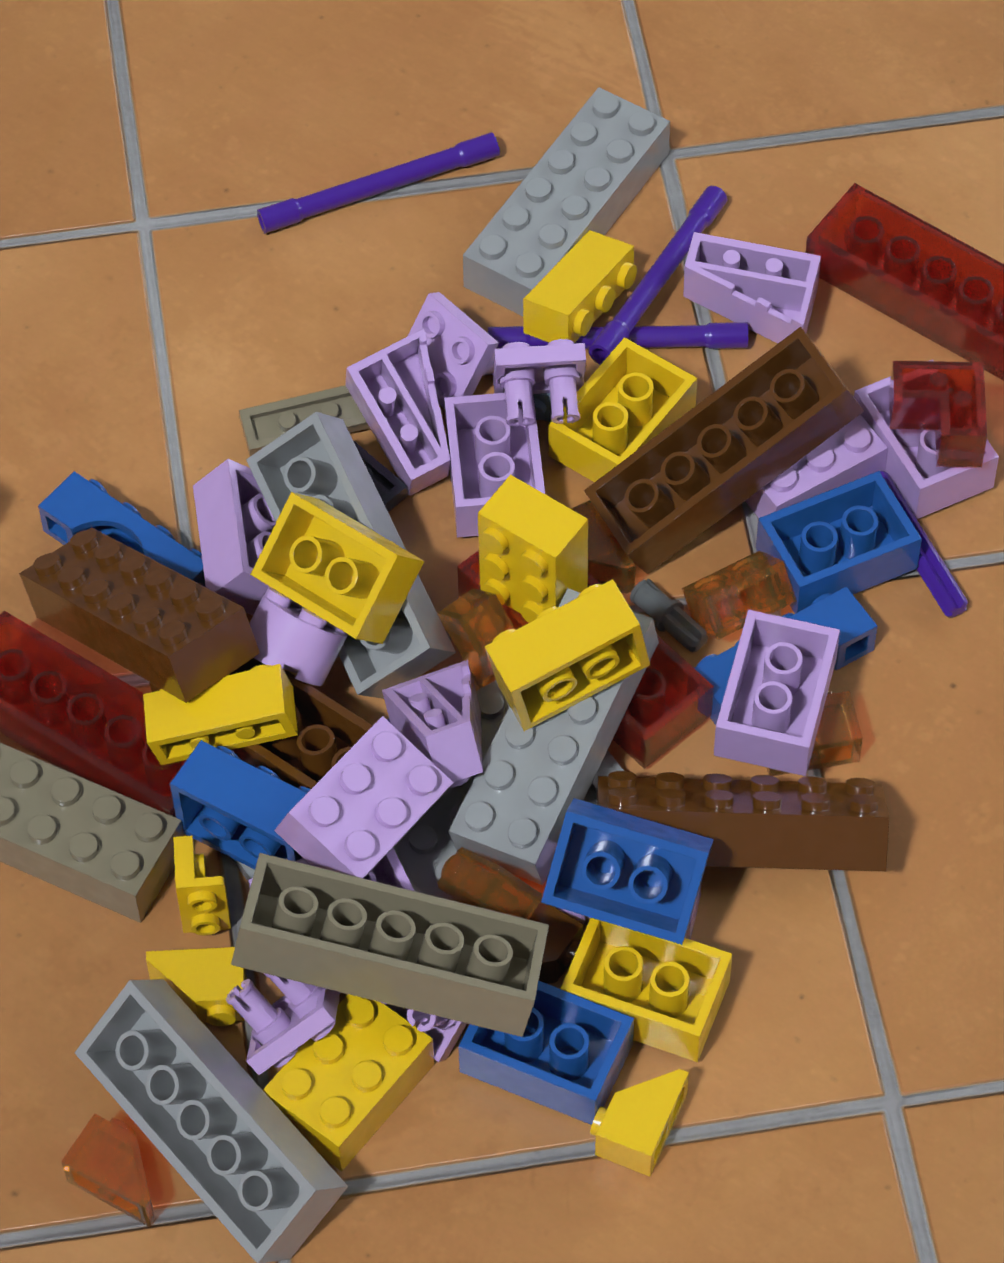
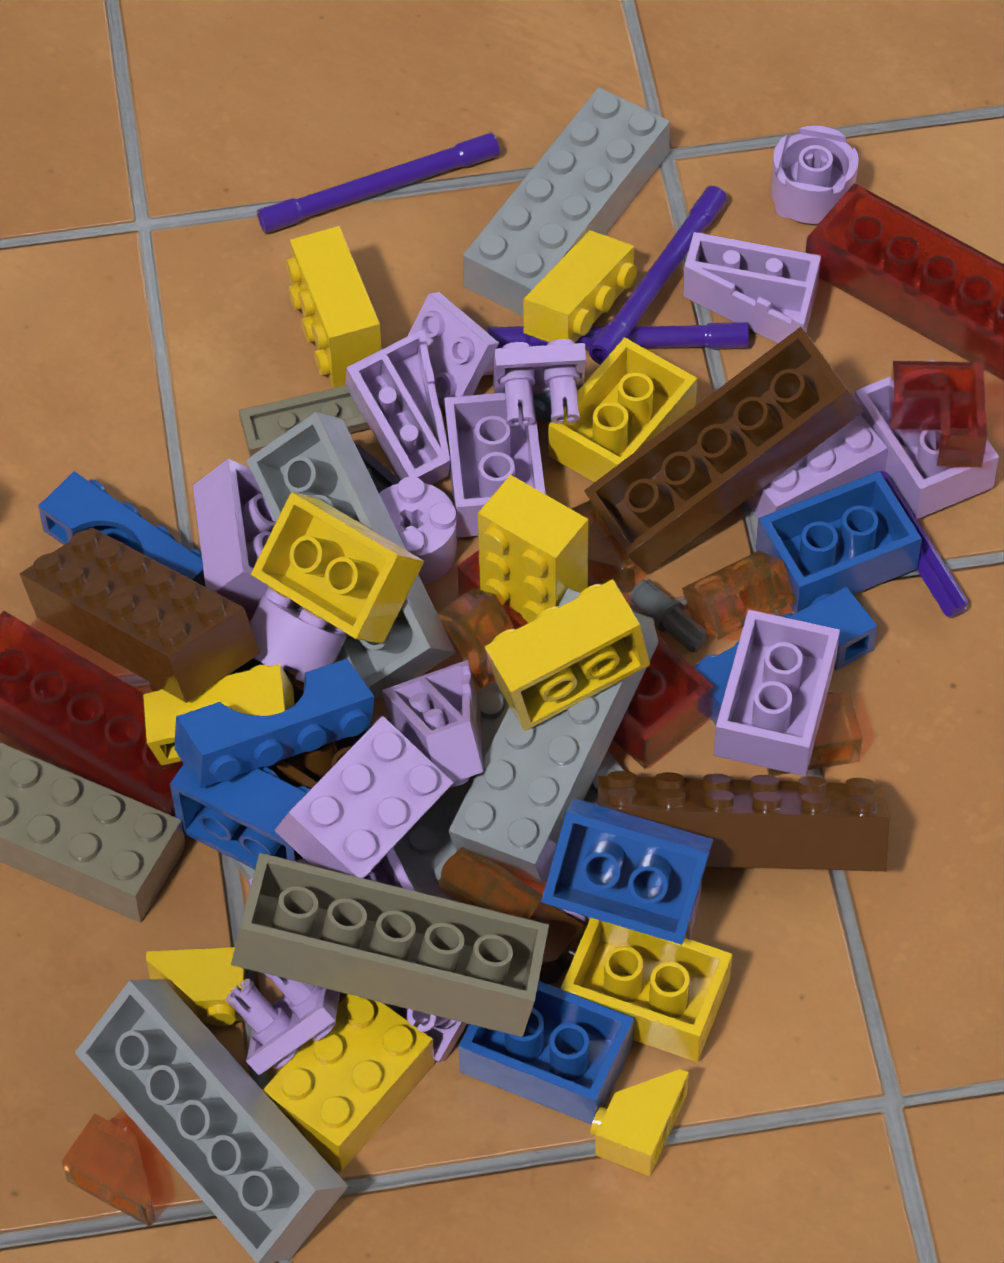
(200, 897): yellow bracket -> none
(225, 743): none -> blue arch
(332, 302): none -> yellow brick
(424, 523): none -> lavender brick
(811, 173): none -> lavender brick

